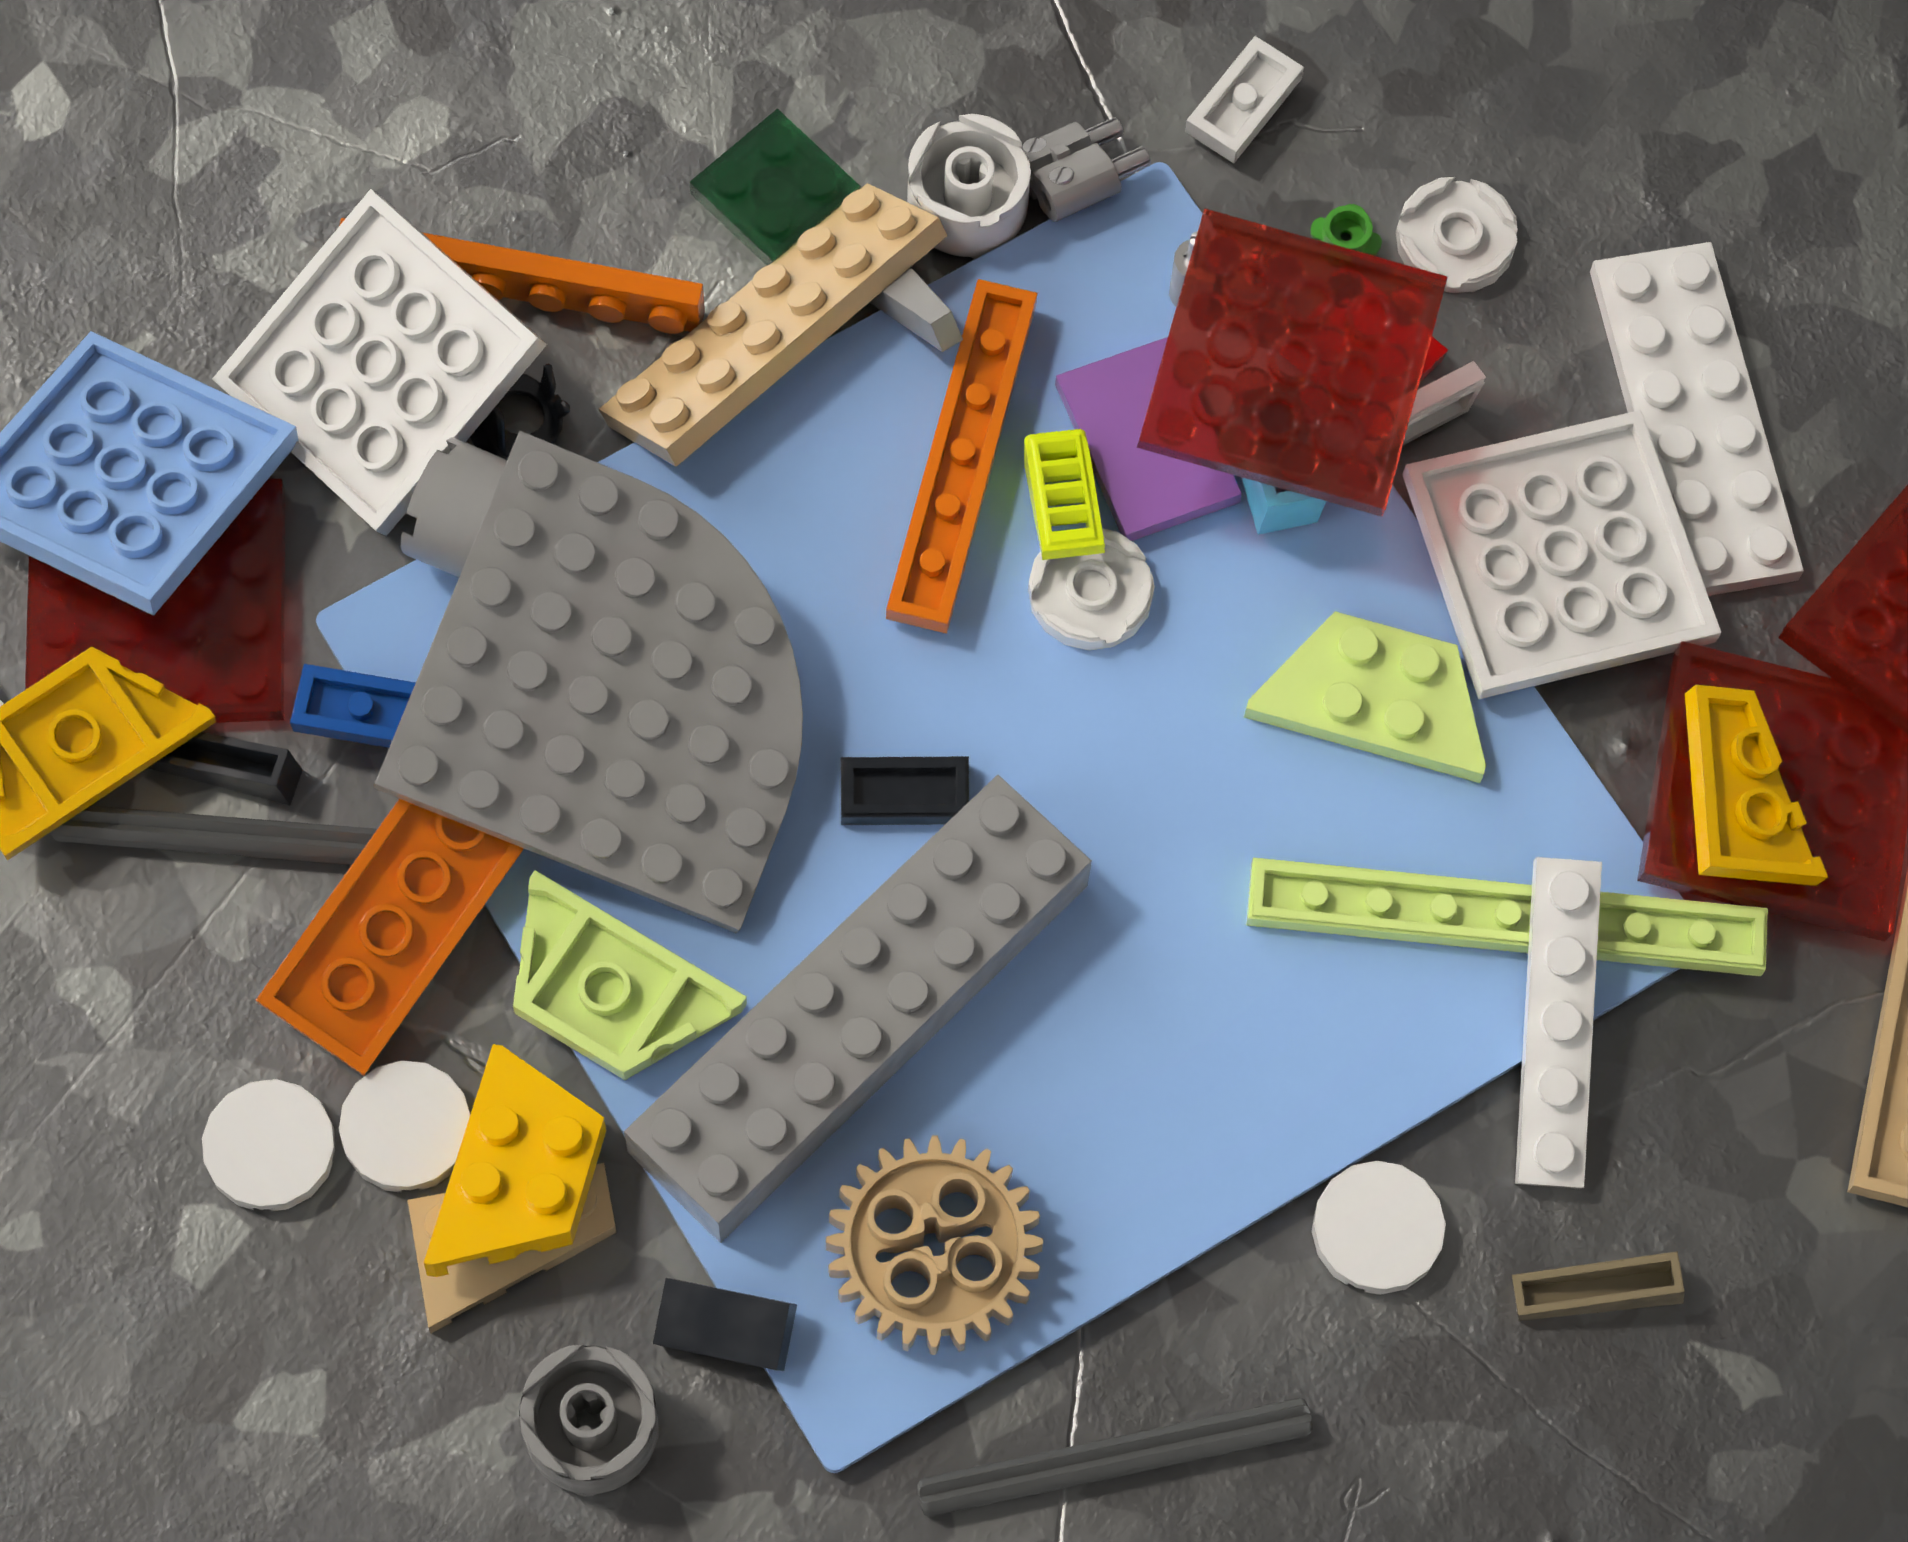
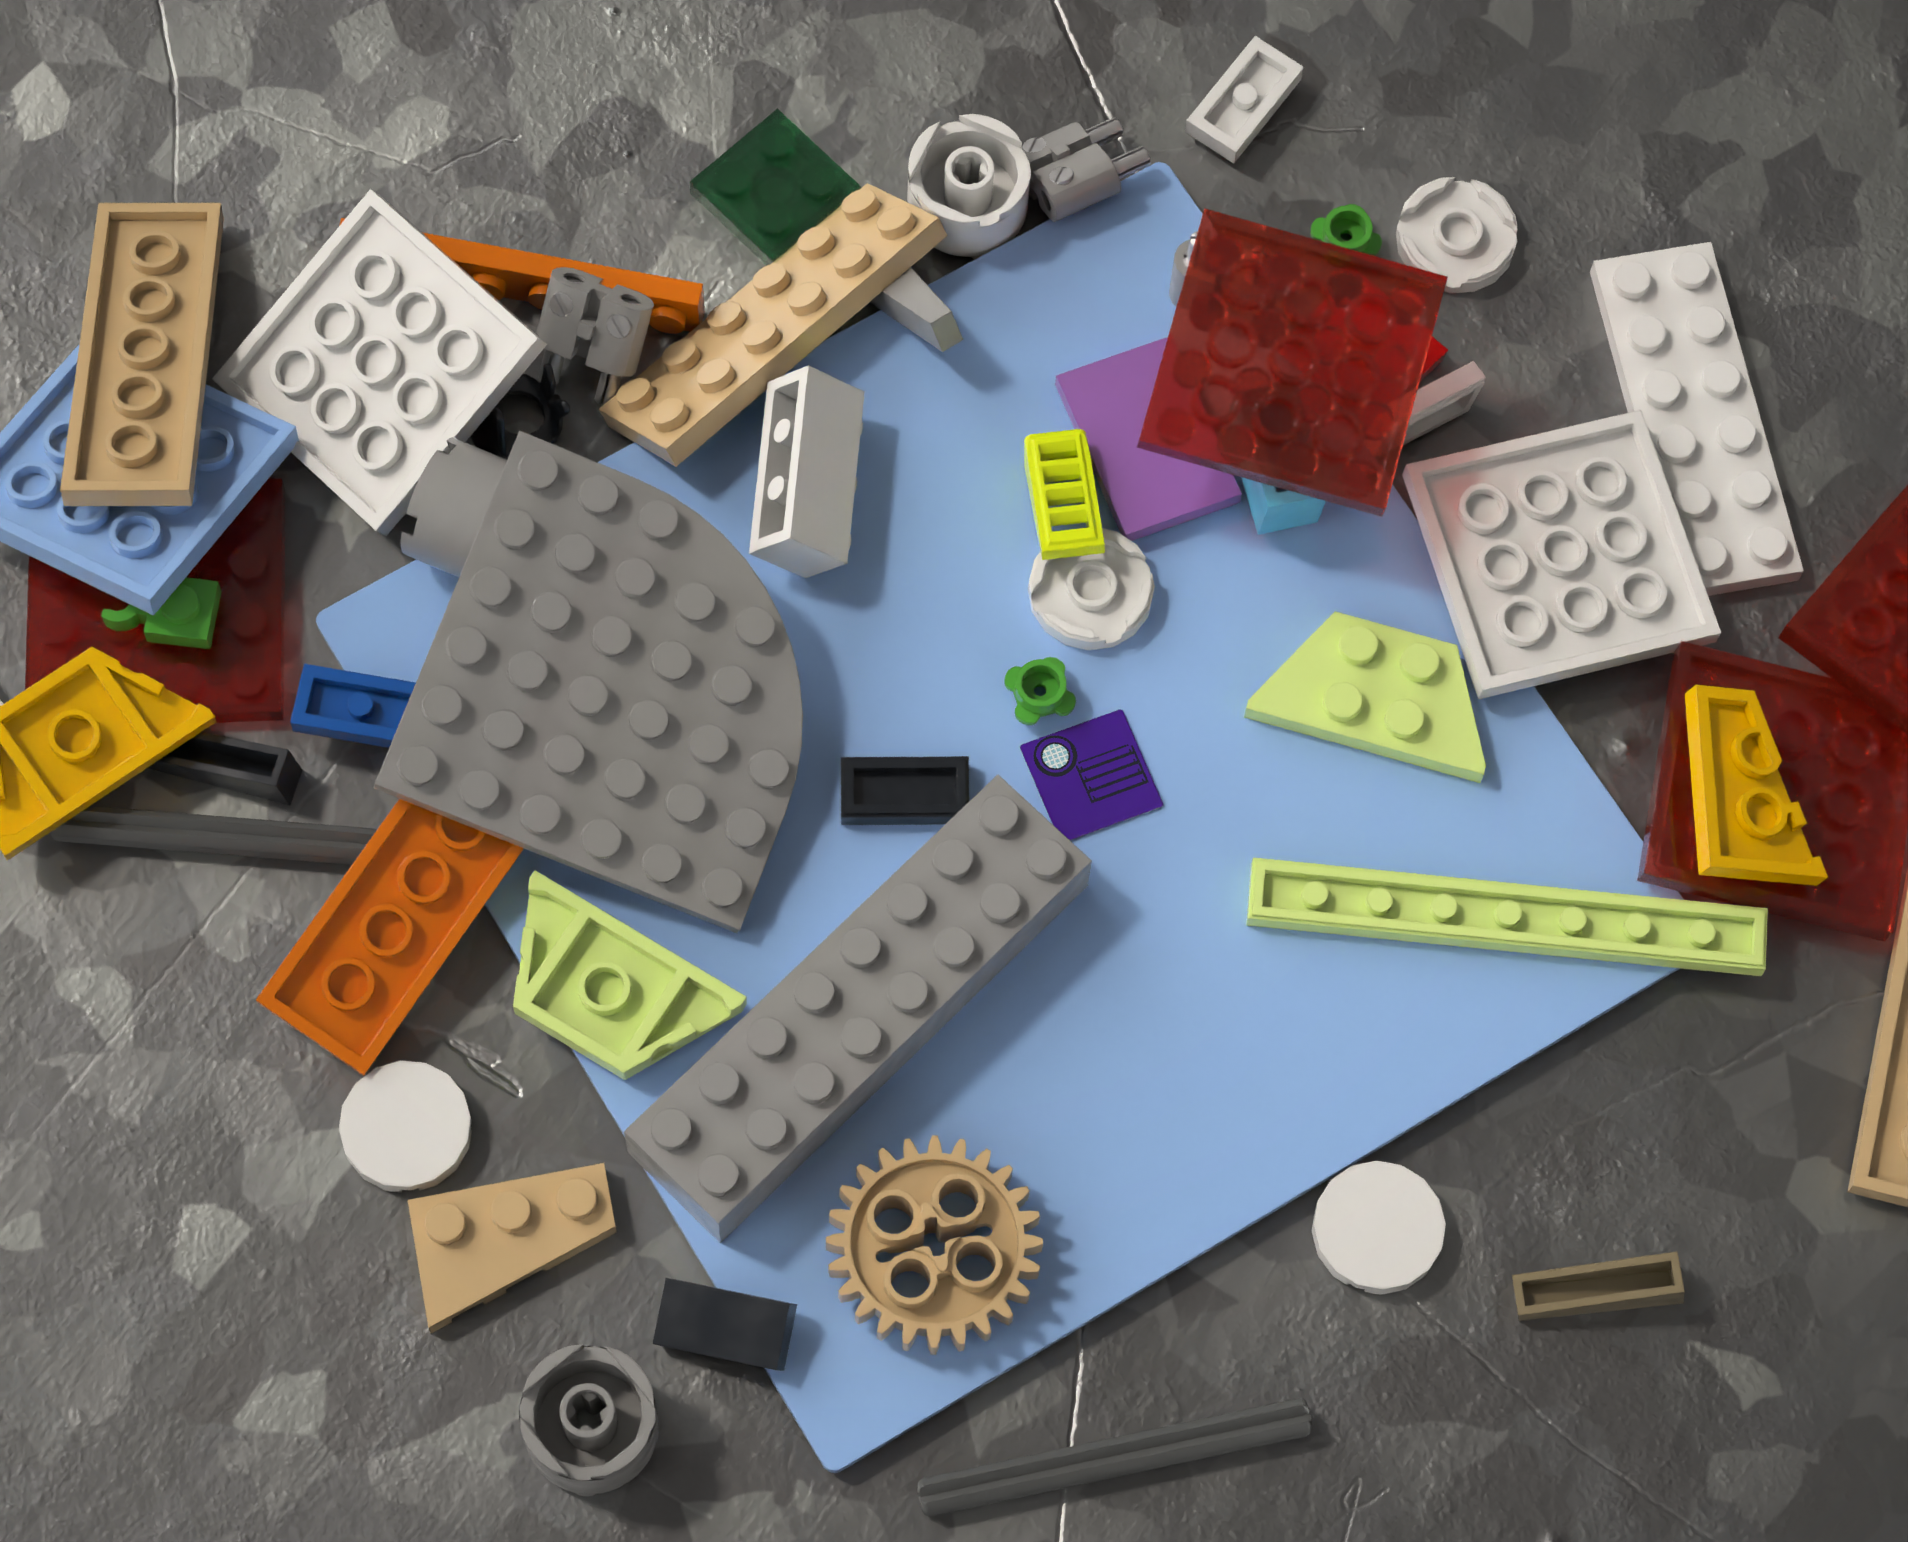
(143, 355): none -> tan plate
(182, 620): none -> bright green plate
(269, 1145): white tile -> none
(517, 1169): yellow wing -> none
(595, 324): none -> light grey piece
(807, 472): none -> white brick
(961, 456): orange plate -> none
(1044, 673): none -> bright green plate
(1091, 775): none -> dark purple sticker
(1558, 1023): white plate -> none

